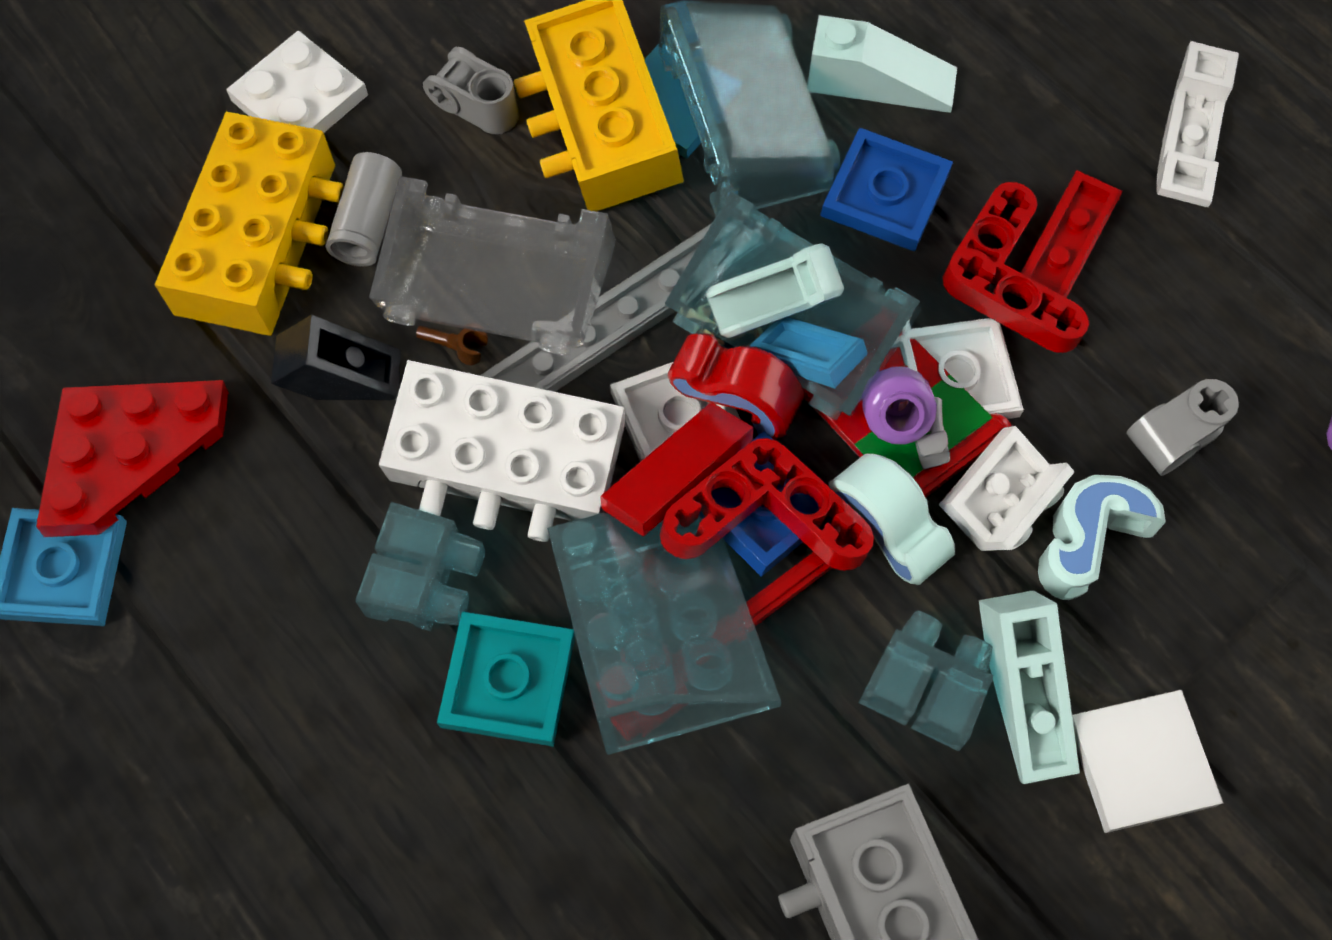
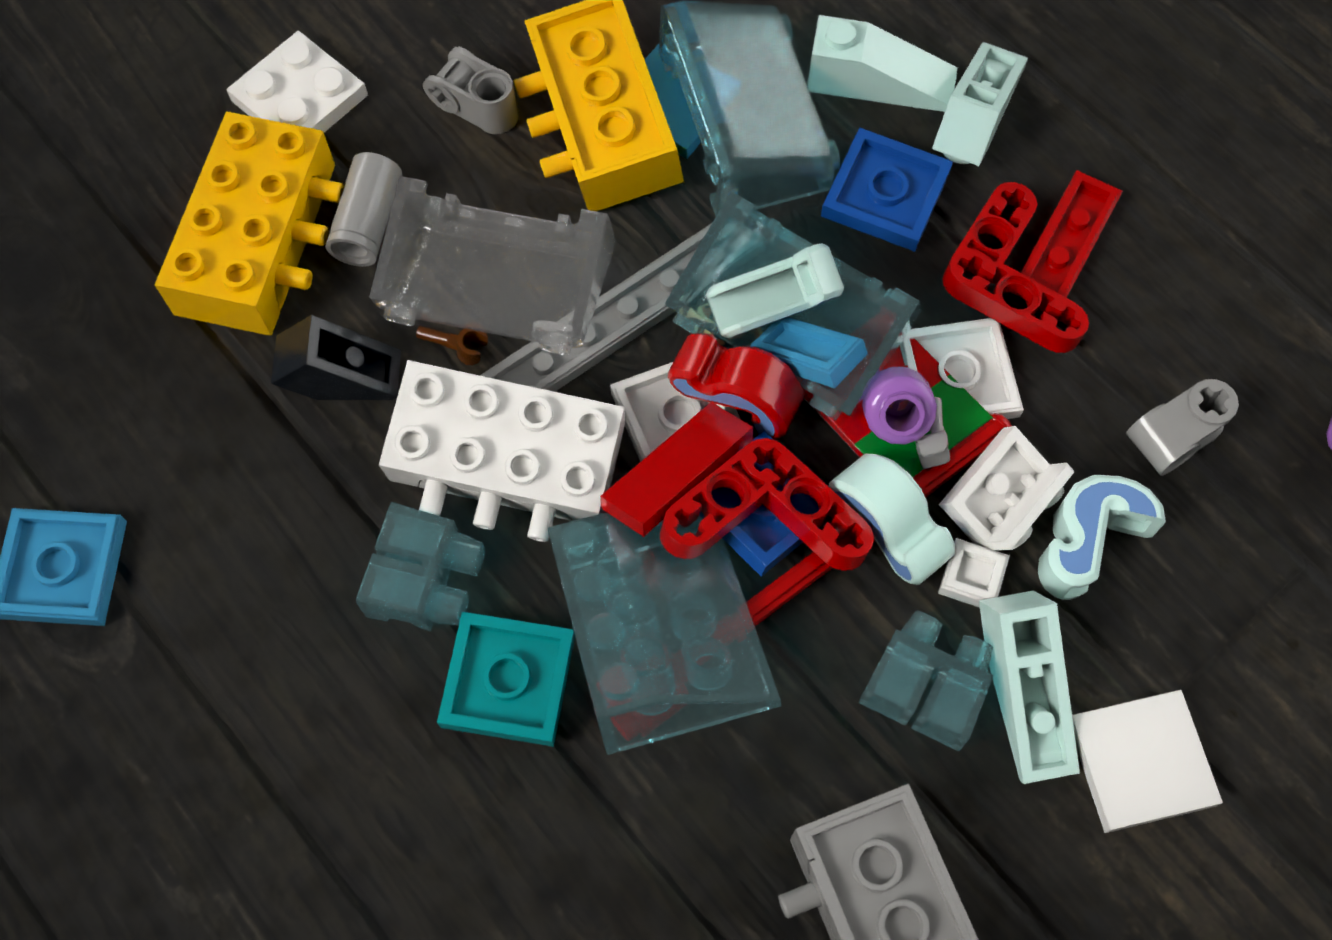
(122, 445): red plate -> none
(973, 573): none -> white tile
(978, 104): none -> light aqua slope
(1194, 125): white slope -> none

